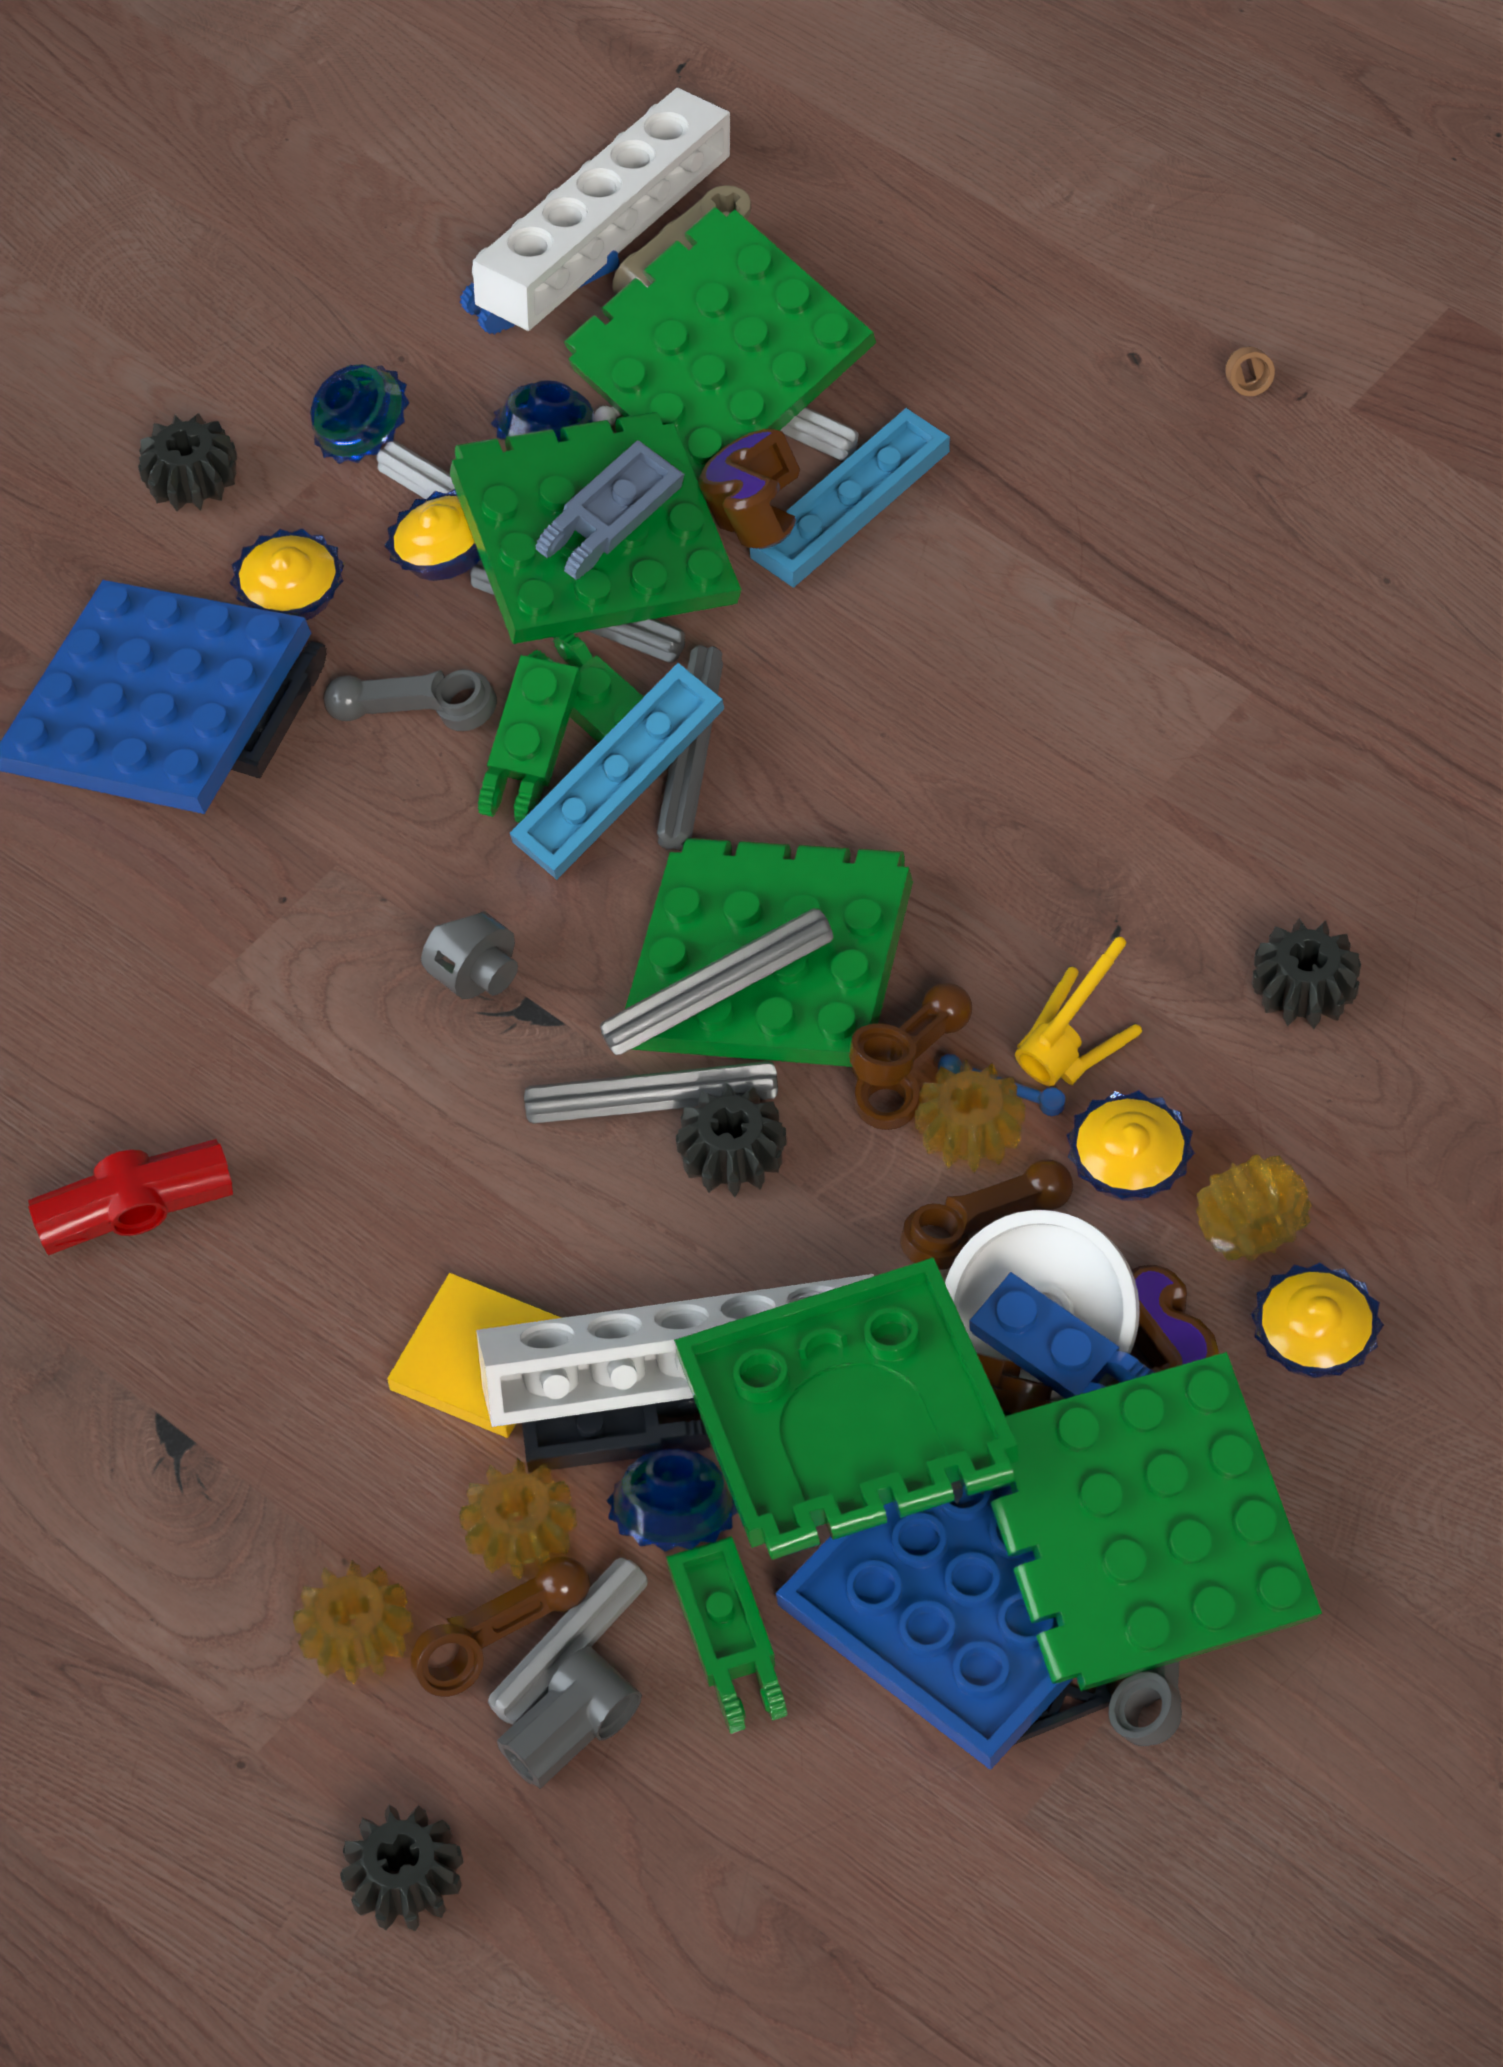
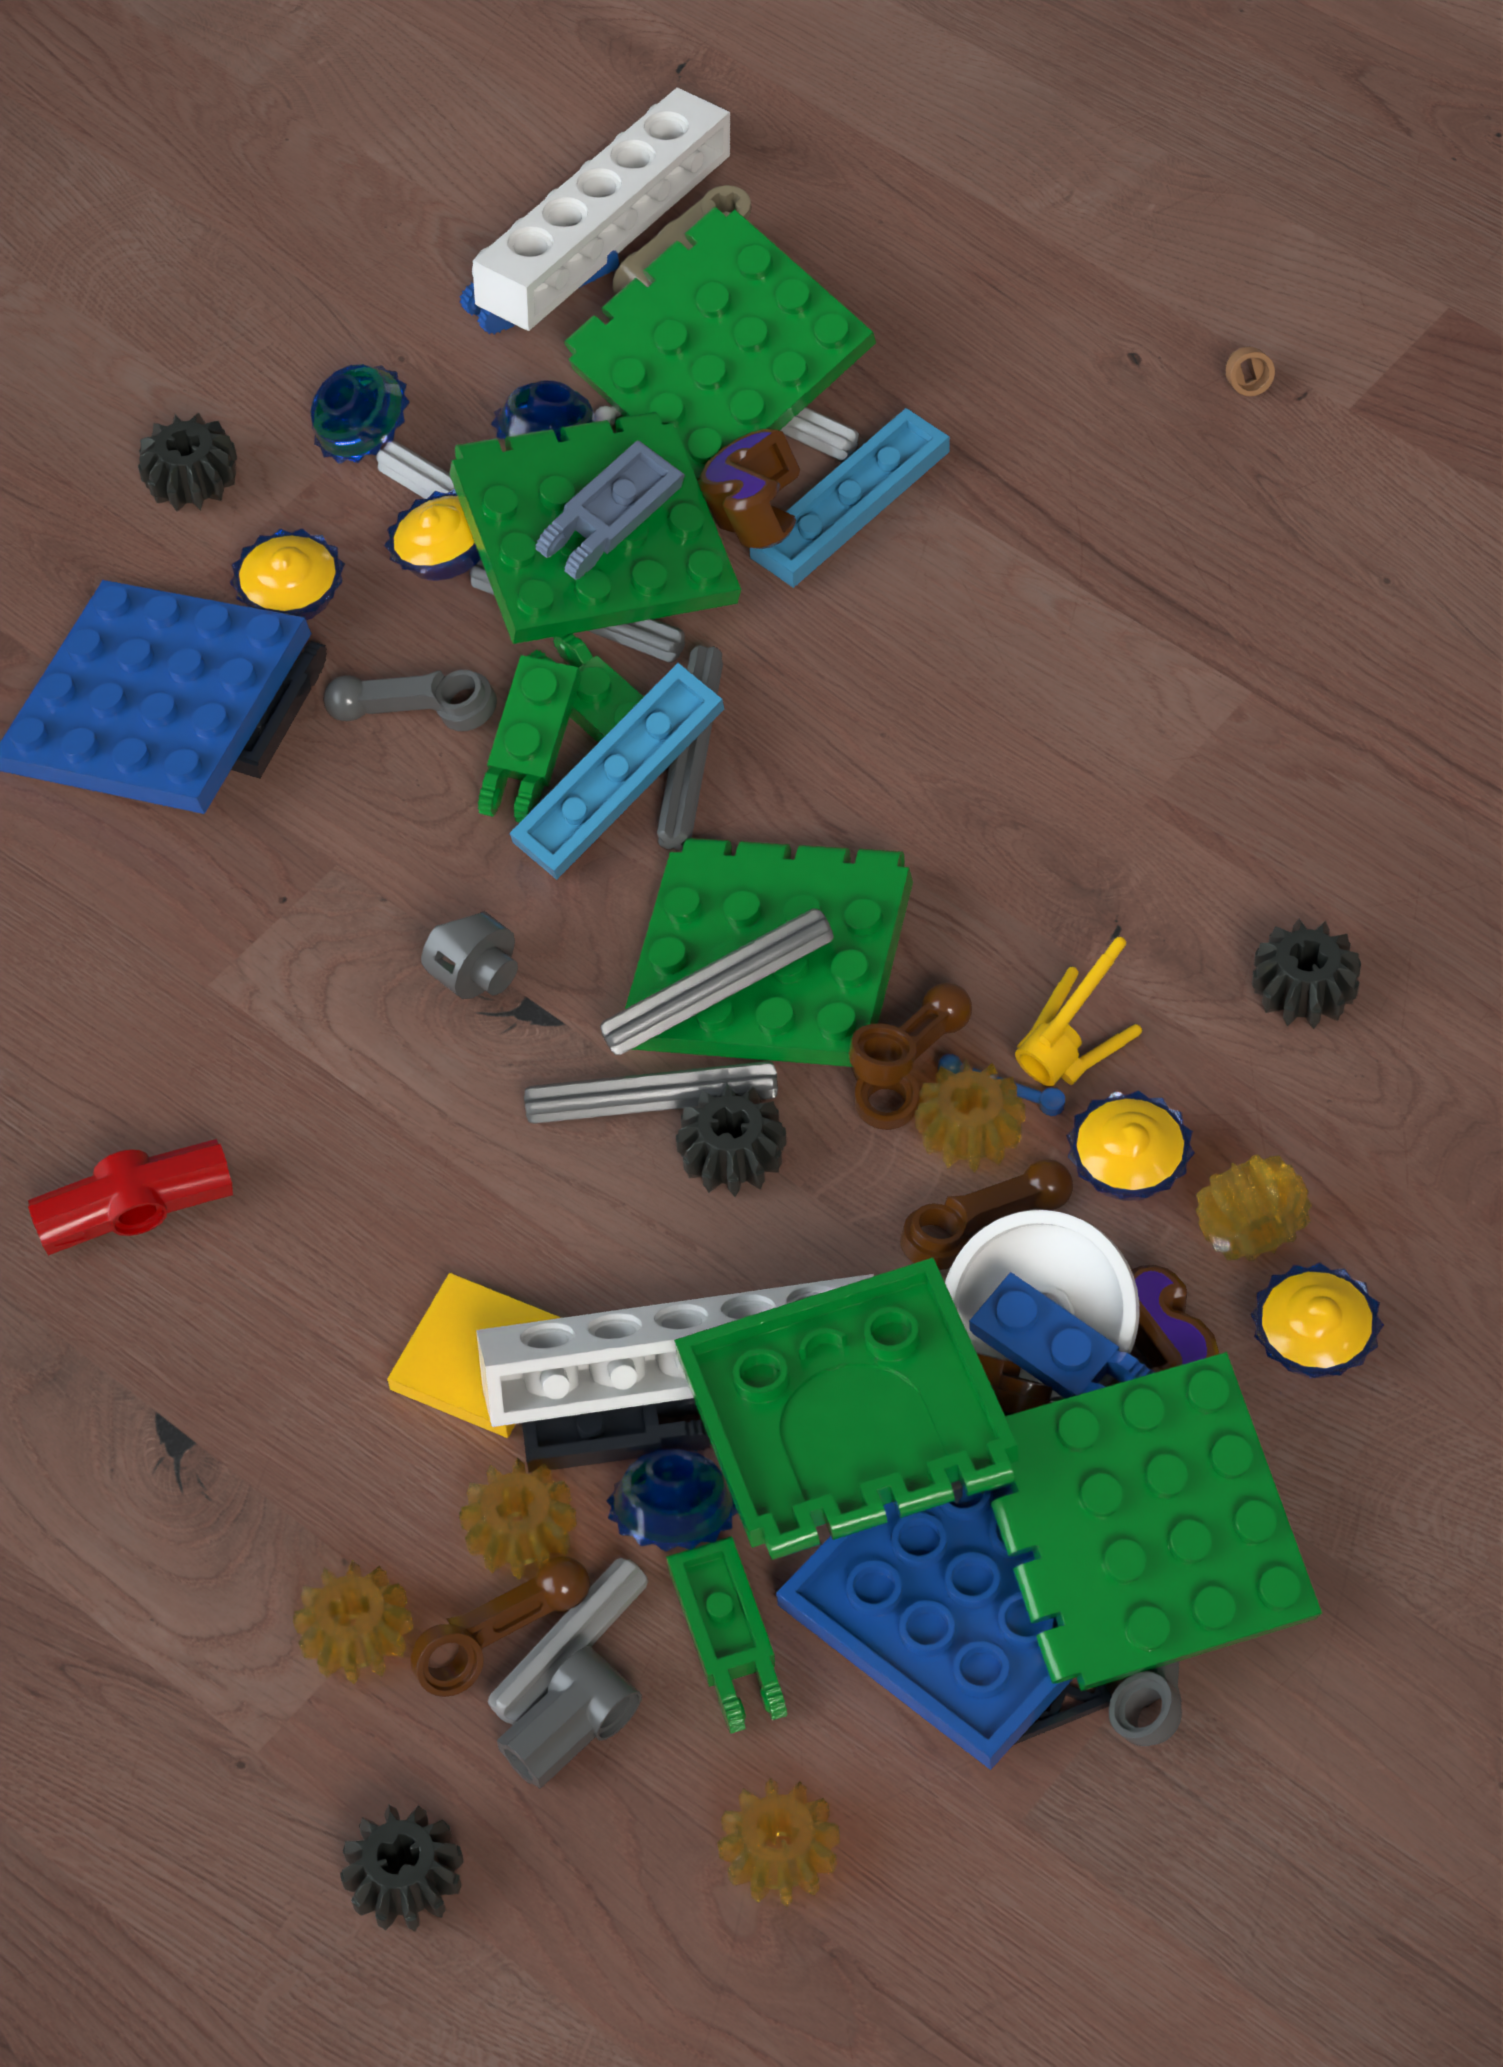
(782, 1867): none -> clear yellow gear

